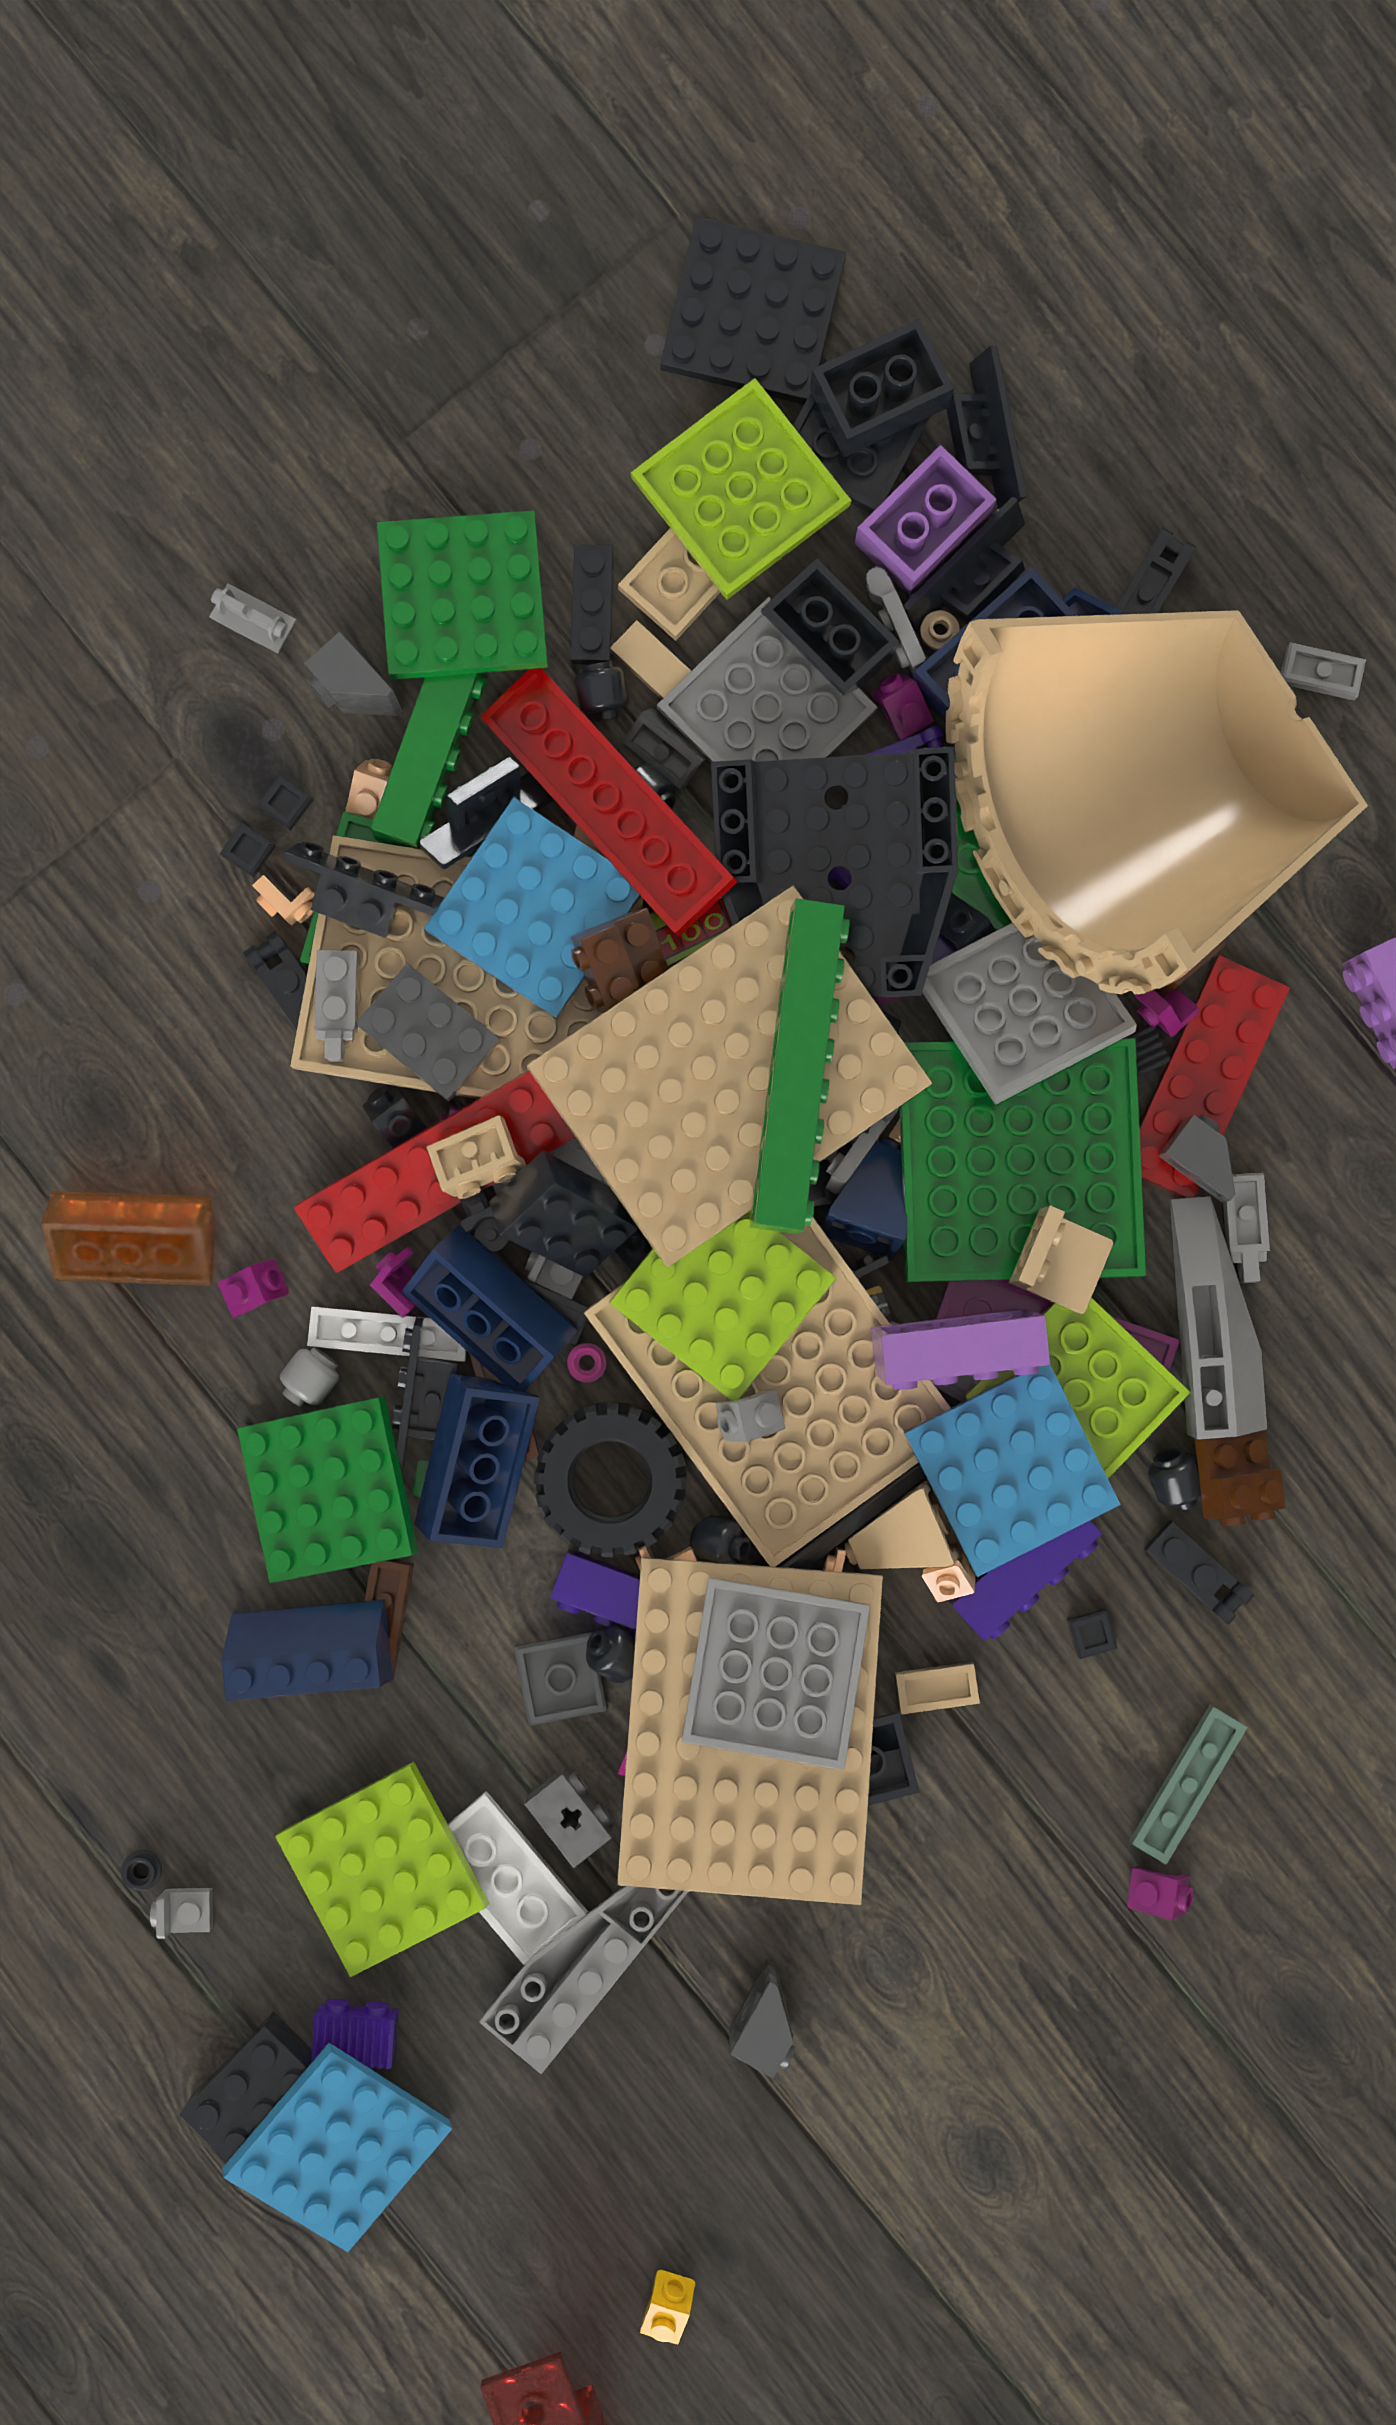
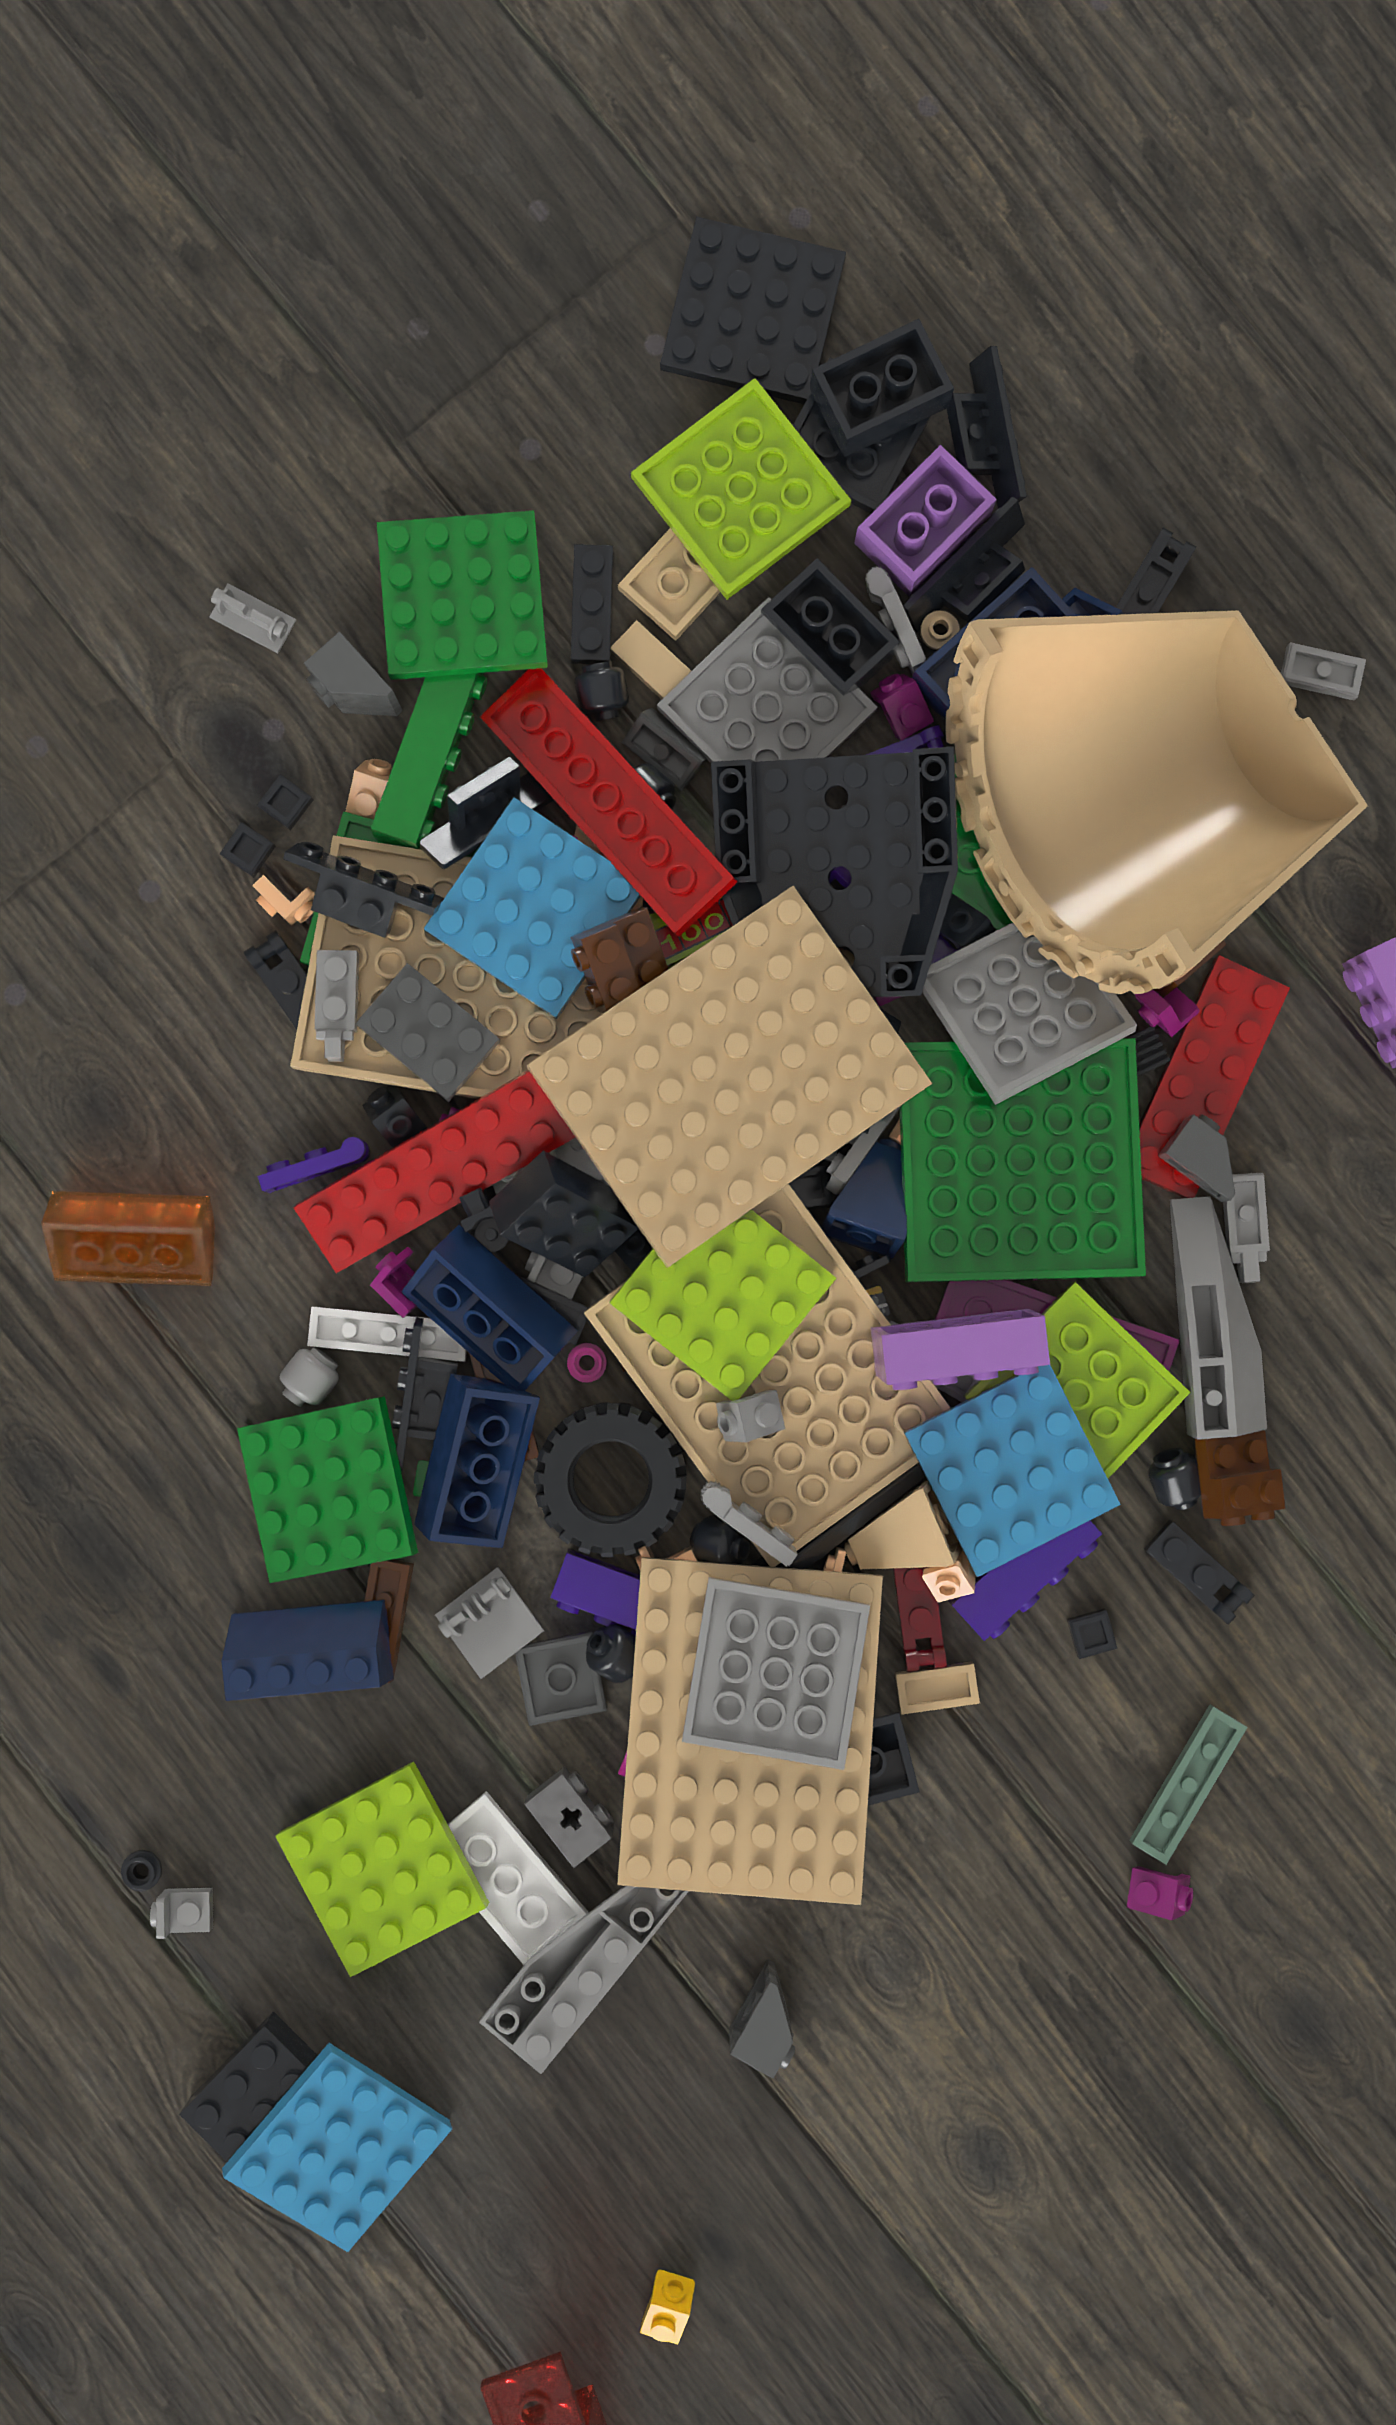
(253, 1287): magenta bracket -> none
(316, 1164): none -> dark purple plate
(360, 2032): dark purple brick -> none
(475, 1158): tan bracket -> none
(489, 1623): none -> light grey hinge
(746, 1521): none -> light grey hinge
(798, 1067): green brick -> none
(918, 1619): none -> dark red plate
(1061, 1260): tan bracket -> none

